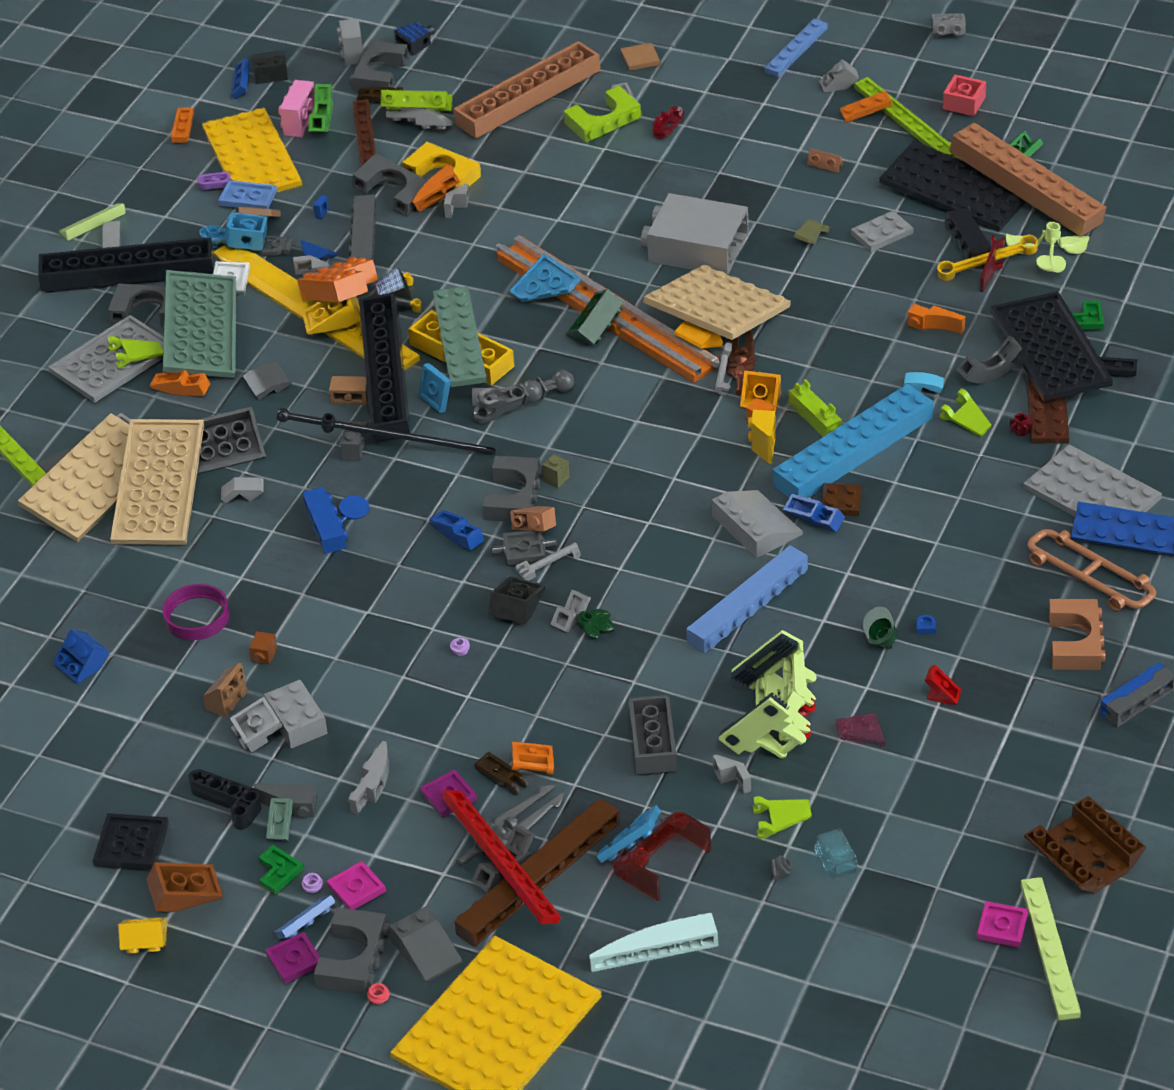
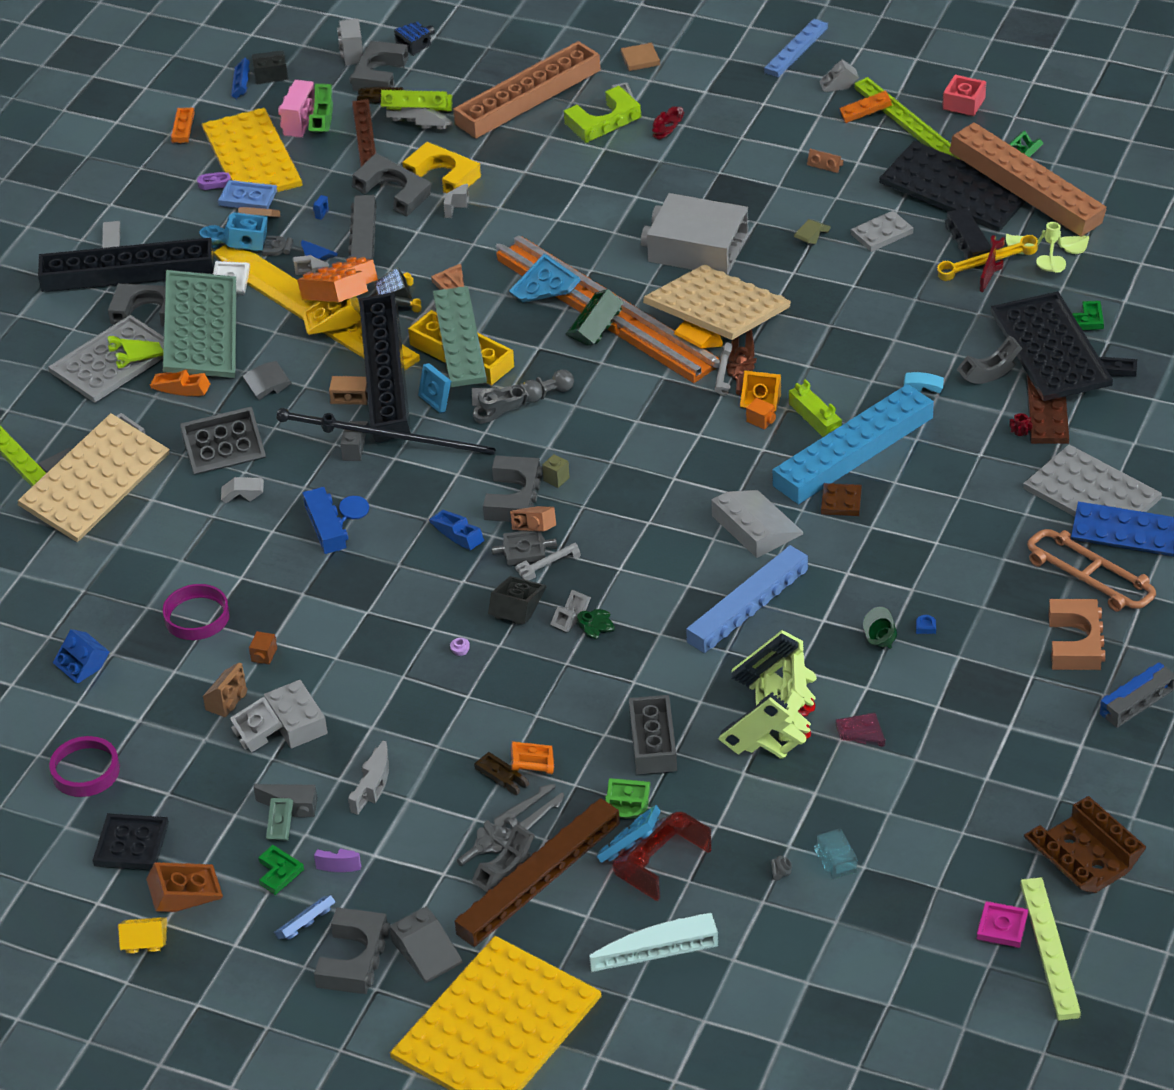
(92, 787): none -> magenta piece
(93, 221): yellowish green slope -> none
(157, 482): tan plate -> none
(241, 799): black beam -> none
(293, 957): magenta plate -> none
(312, 883): lavender plate -> none
(341, 862): none -> medium lavender slope
(356, 886): dark pink plate -> none
(378, 993): coral plate -> none
(435, 188): orange slope -> none
(449, 278): none -> nougat wing
(451, 781): magenta plate -> none
(501, 857): red plate -> none
(628, 797): none -> bright green slope
(730, 770): light grey slope -> none
(762, 433): yellow slope -> none
(782, 814): lime flag -> none
(814, 512): blue slope -> none
(935, 318): orange slope -> none
(941, 687): red slope -> none
(948, 24): light grey plate -> none
(968, 416): lime flag -> none

